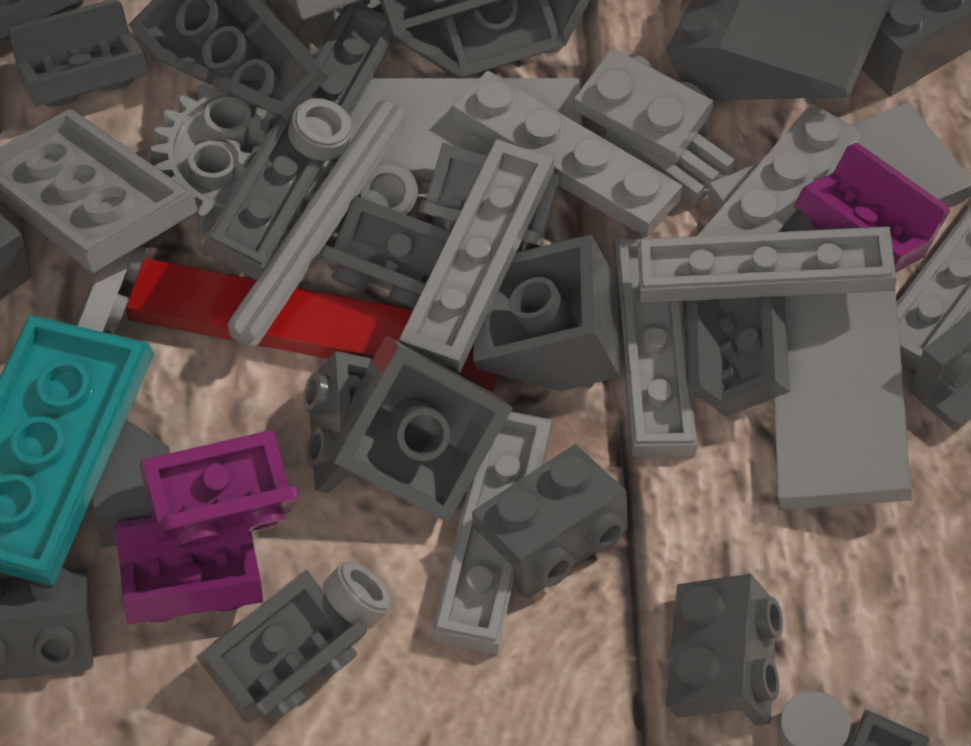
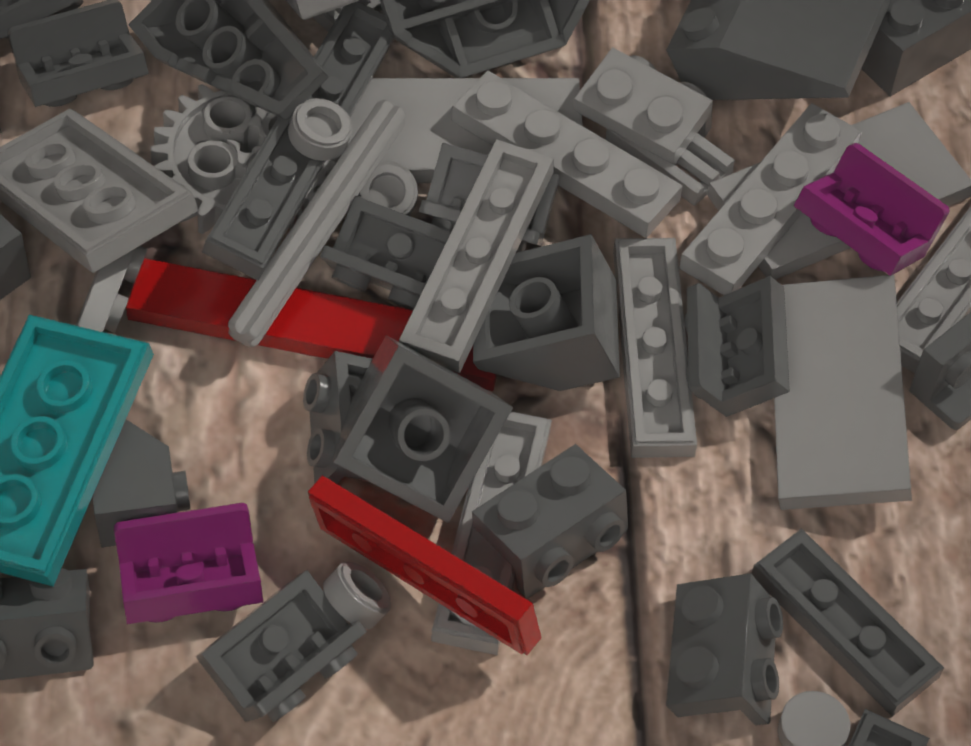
(217, 488): magenta bracket -> none
(425, 566): none -> red tile
(766, 264): light grey tile -> none
(847, 622): none -> dark grey tile

